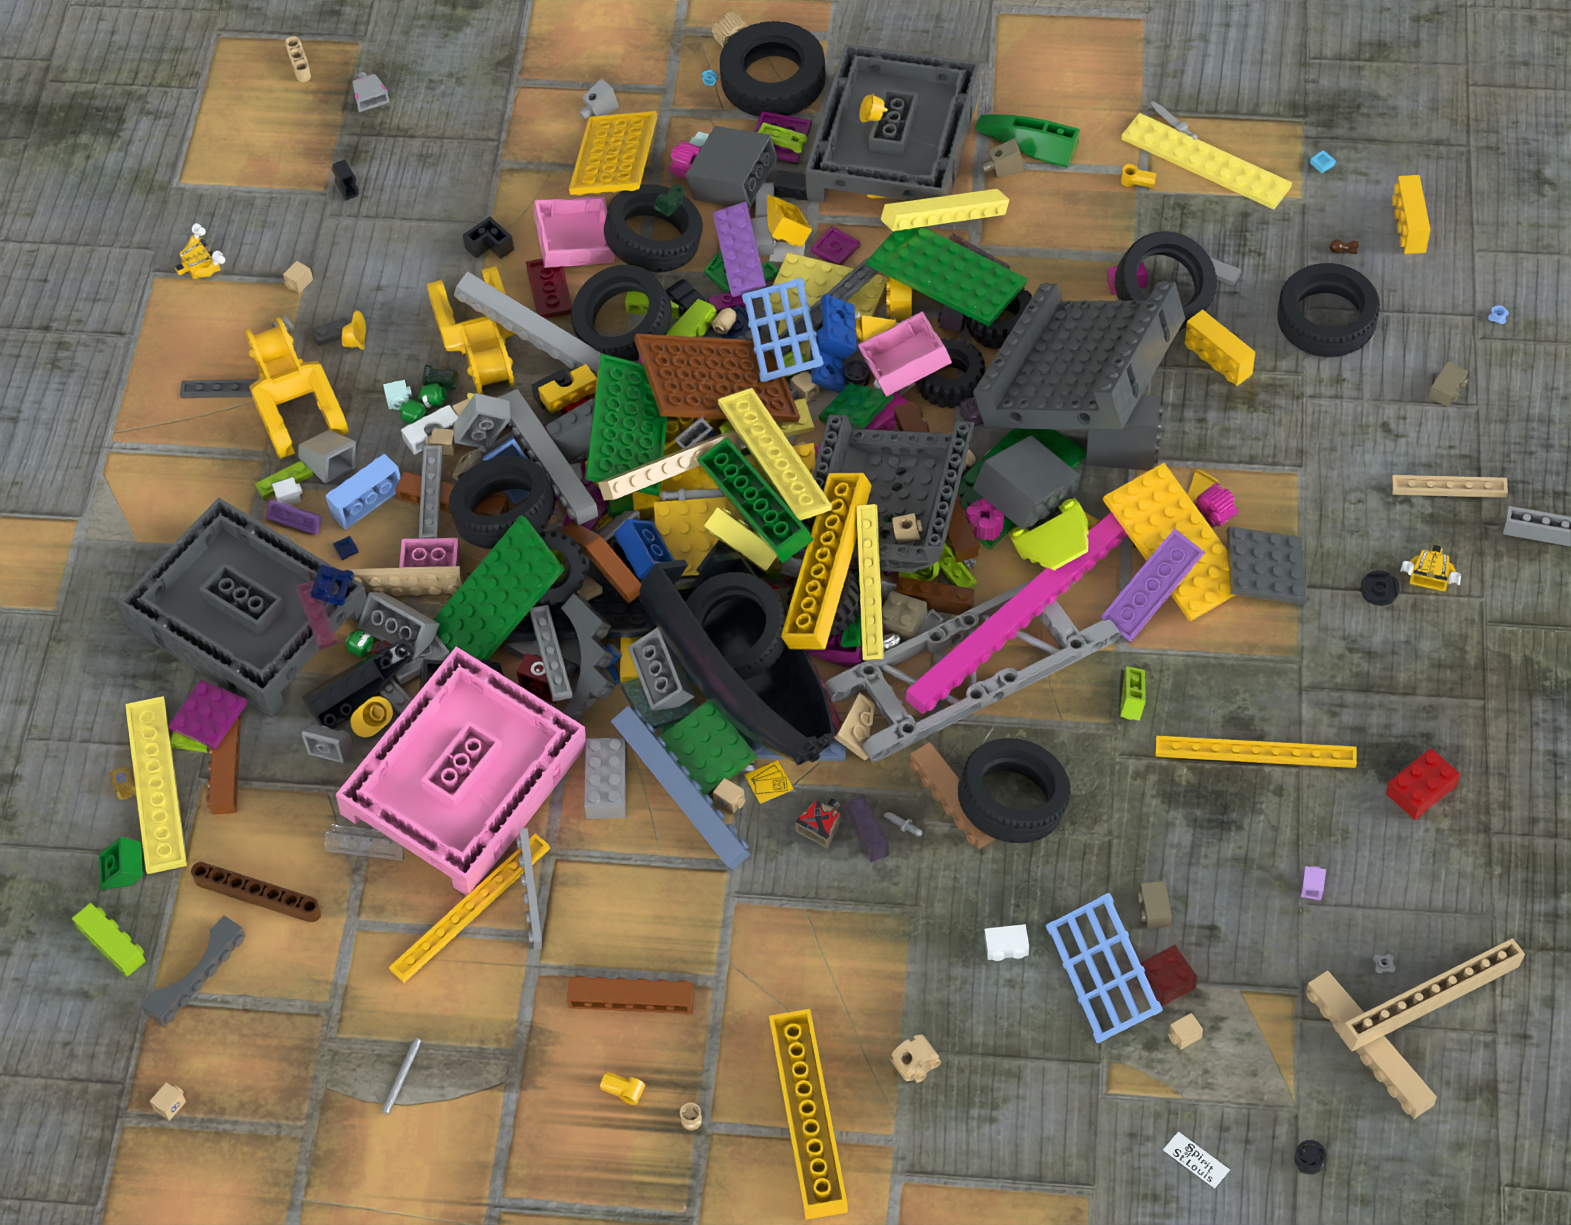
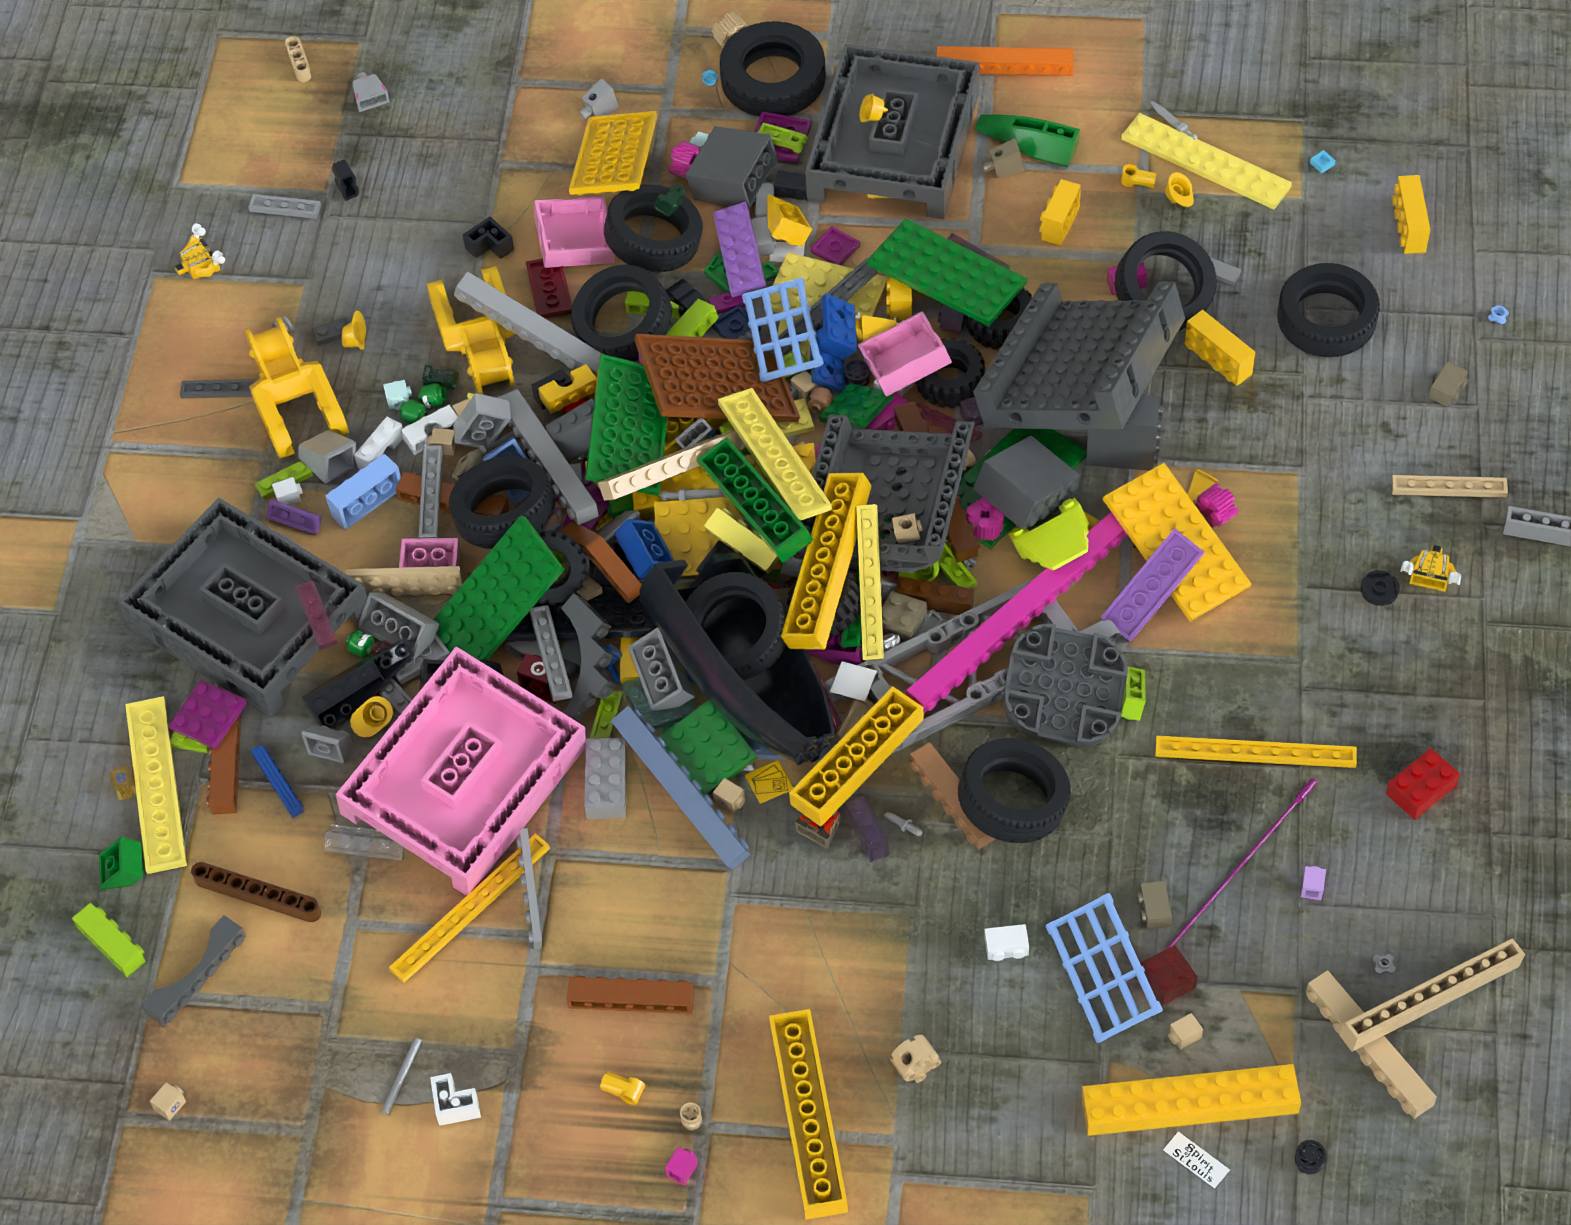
(277, 780): none -> blue piece
(284, 206): none -> light grey plate
(297, 277): tan brick -> none
(326, 581): clear blue plate -> none
(345, 548): clear blue tile -> none
(385, 435): none -> white arch
(453, 1105): none -> white brick
(607, 710): none -> lime plate
(681, 1165): none -> dark pink brick
(724, 321): tan brick -> none
(819, 400): none -> medium nougat head
(853, 681): none -> white sticker
(856, 756): none -> yellow brick
(941, 420): none -> clear pink plate
(944, 209): light yellow brick -> none
(1014, 60): none -> orange brick
(1060, 212): none -> yellow brick
(1065, 686): none -> dark grey plate
(1179, 190): none -> yellow piece
(1190, 1099): none -> yellow brick
(1266, 565): dark grey plate -> none
(1298, 798): none -> magenta piece
(1337, 246): reddish brown arm -> none

